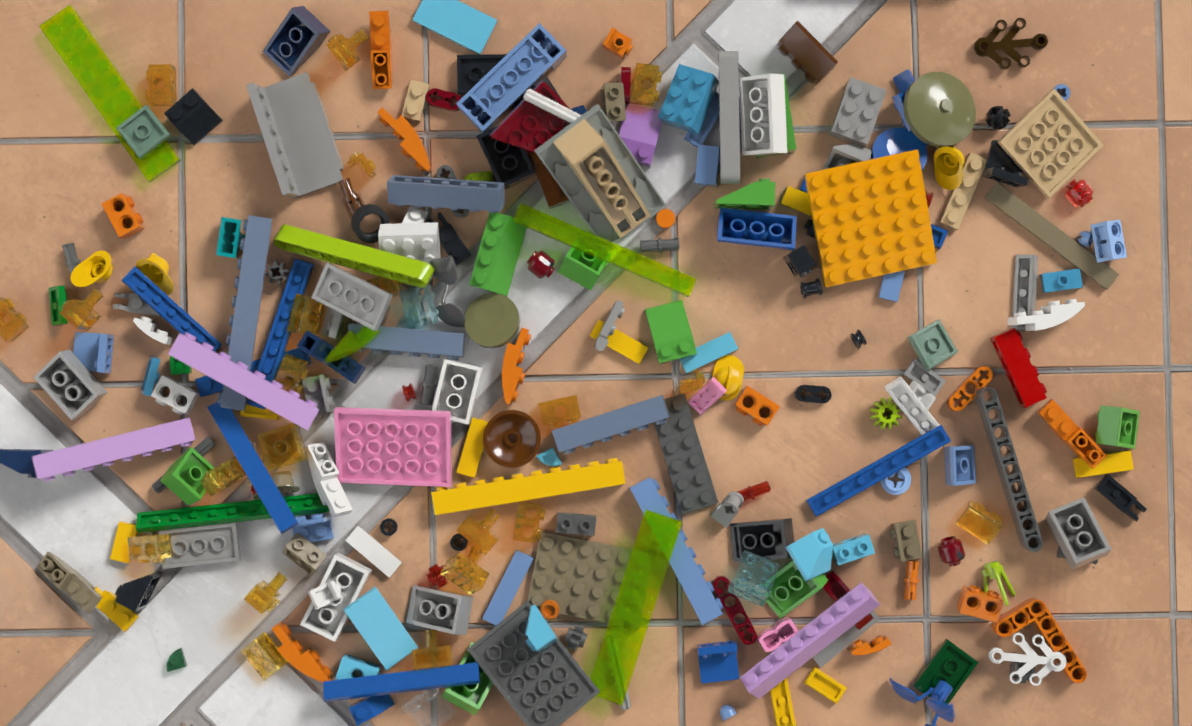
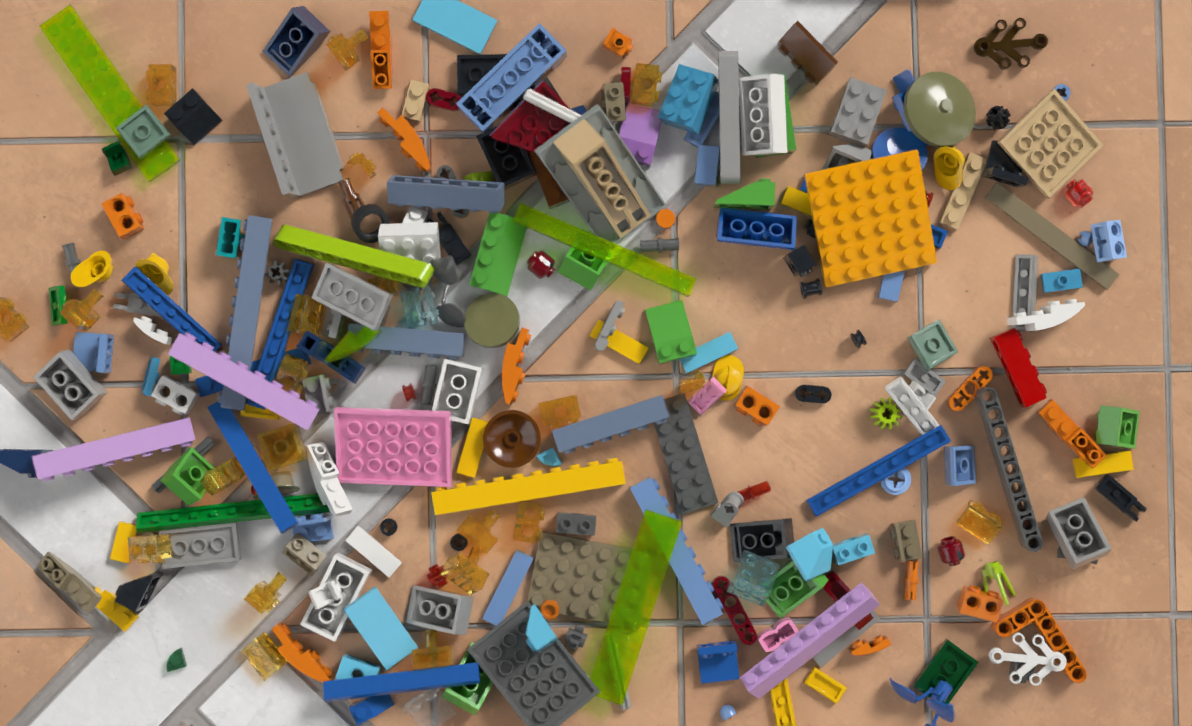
(117, 158): none -> dark green bracket

